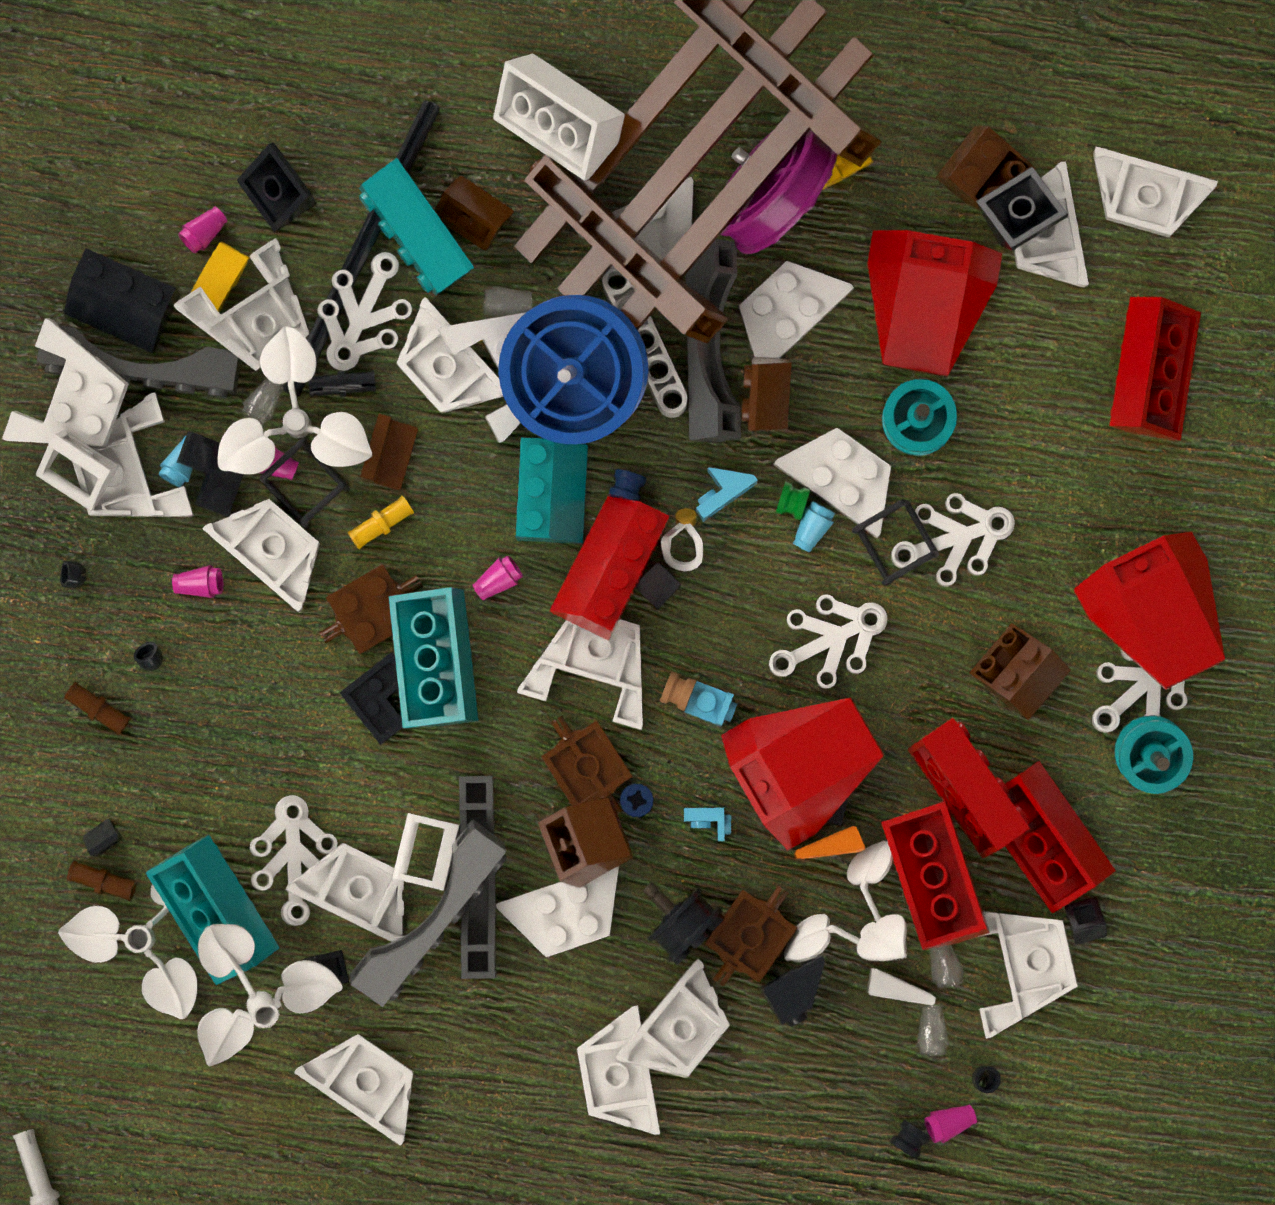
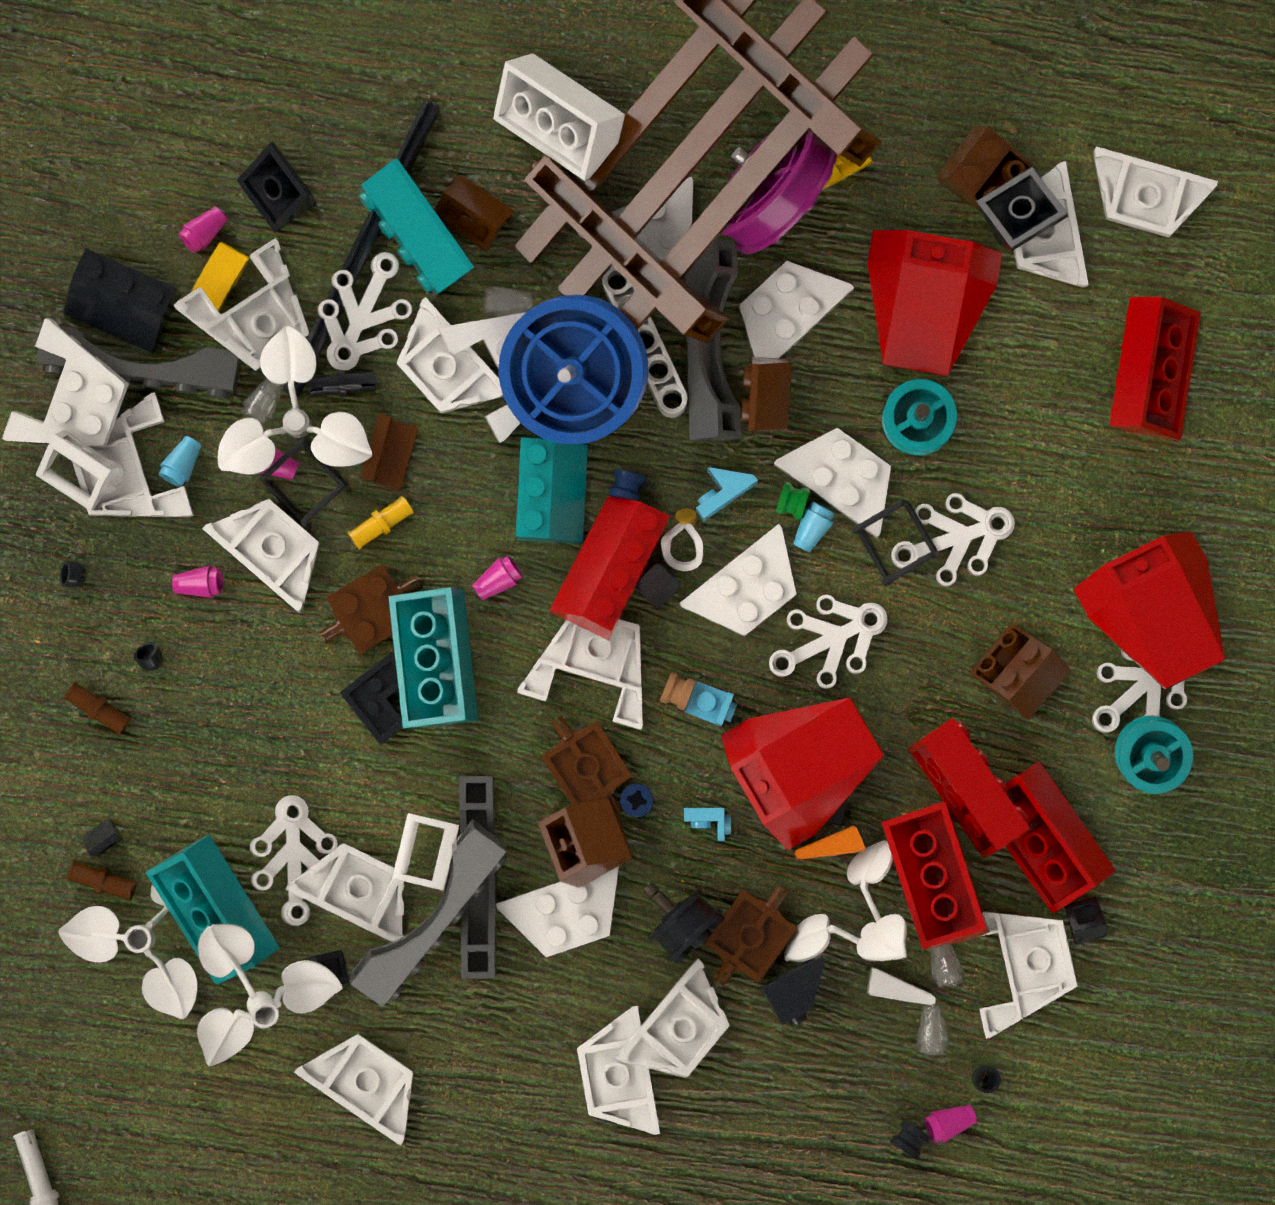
(218, 486): black plate -> none
(747, 587): none -> white wing

